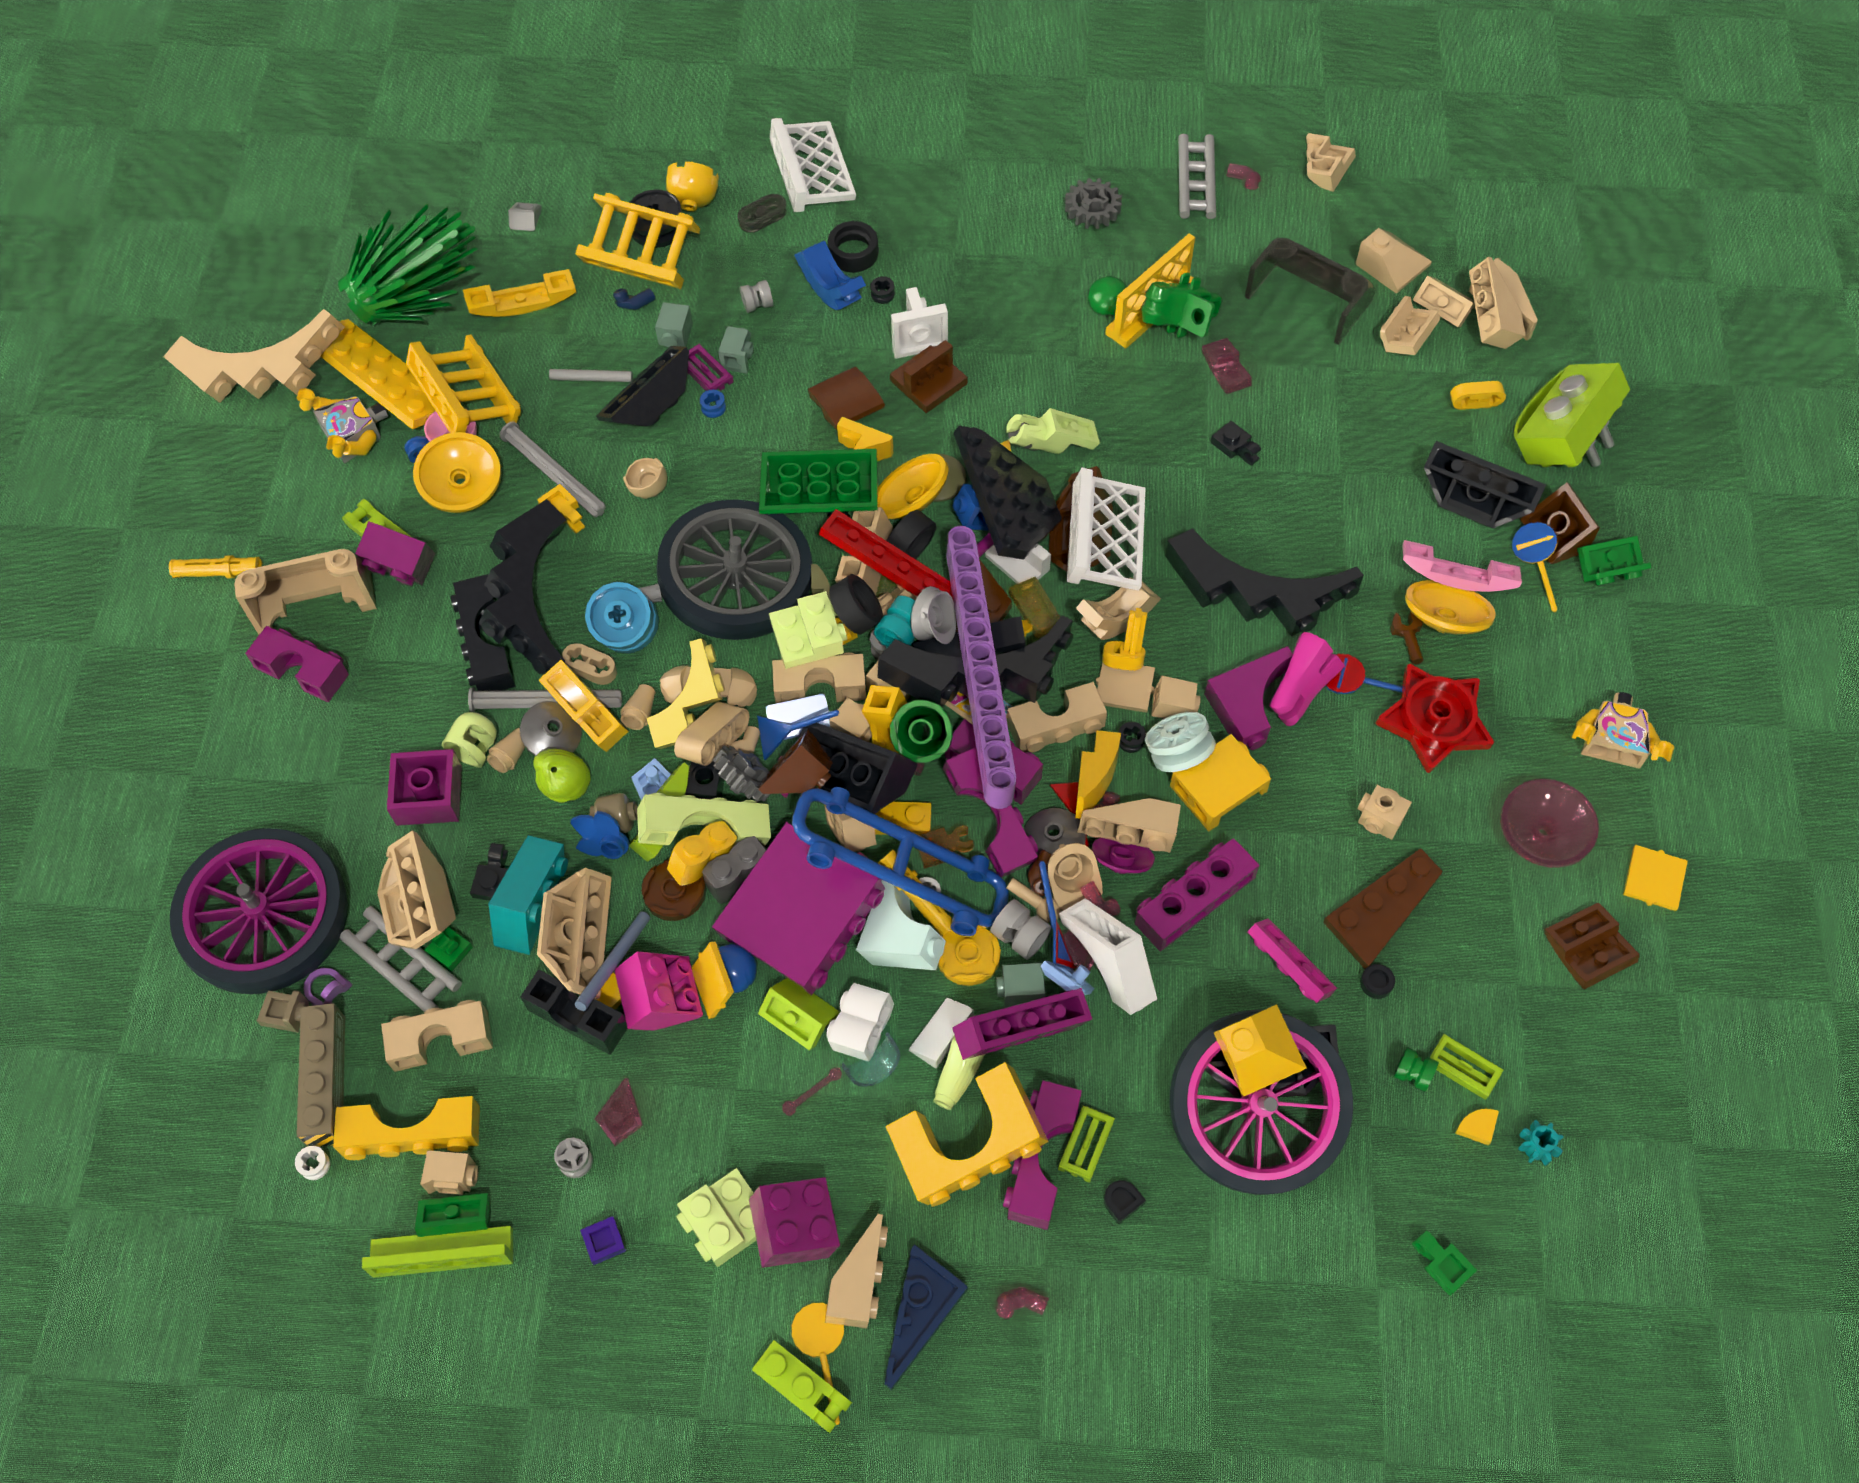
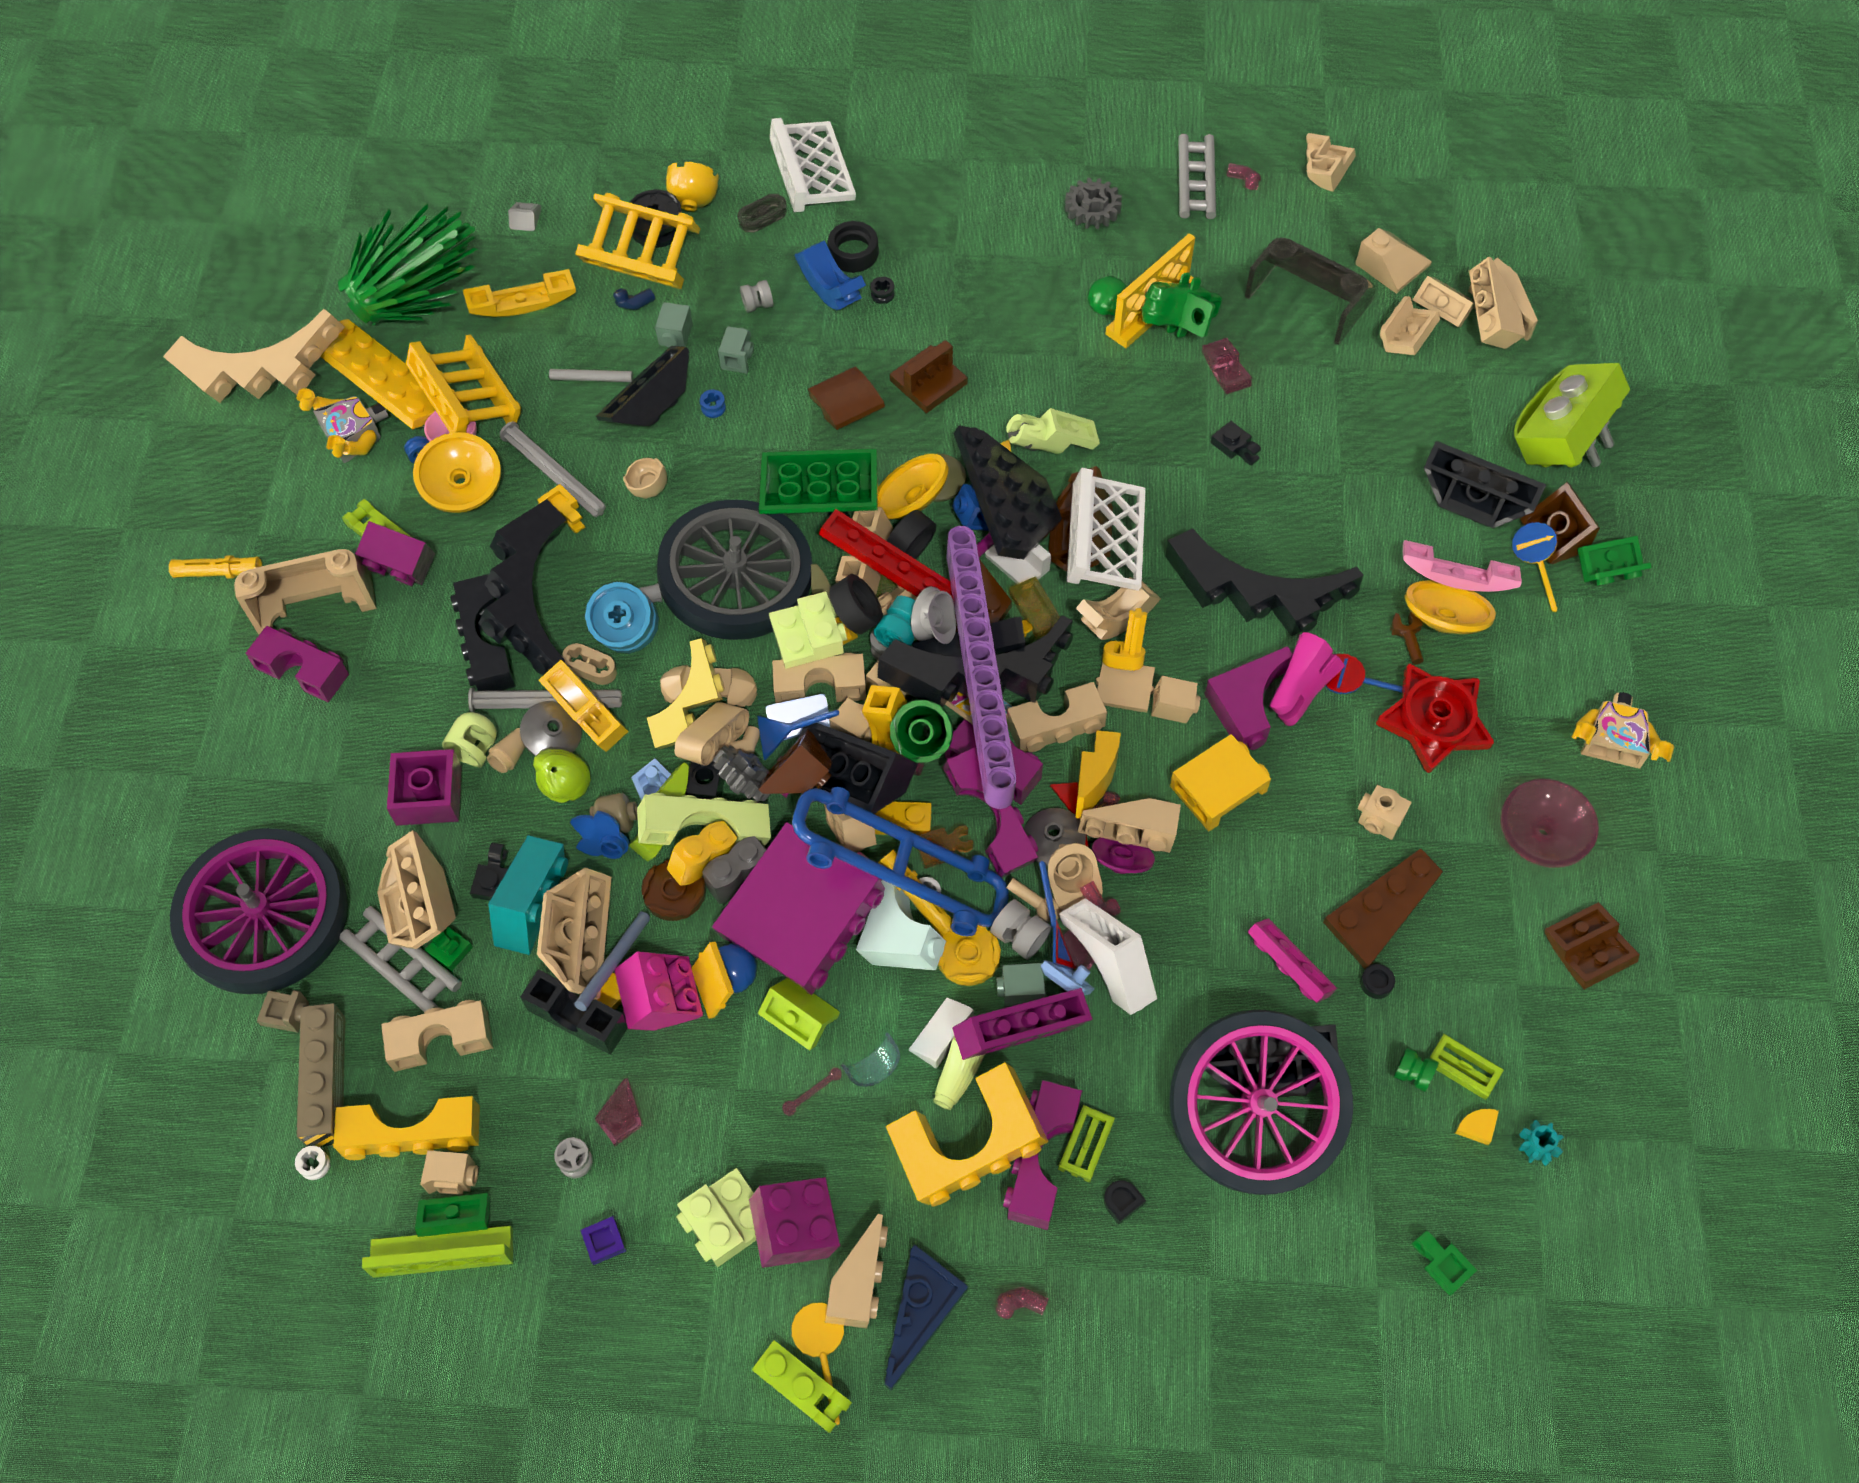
(335, 987): medium lavender piece -> none
(638, 708): tan cone -> none
(716, 383): magenta tile -> none
(860, 1021): white brick -> none
(863, 437): yellow slope -> none
(918, 326): white bracket -> none
(1034, 873): reddish brown arm -> none
(1134, 745): black bush -> none
(1165, 928): magenta brick -> none
(1180, 742): light aqua wheel -> none
(1259, 1050): yellow slope -> none
(1477, 395): yellow beam -> none
(1655, 878): yellow piece -> none

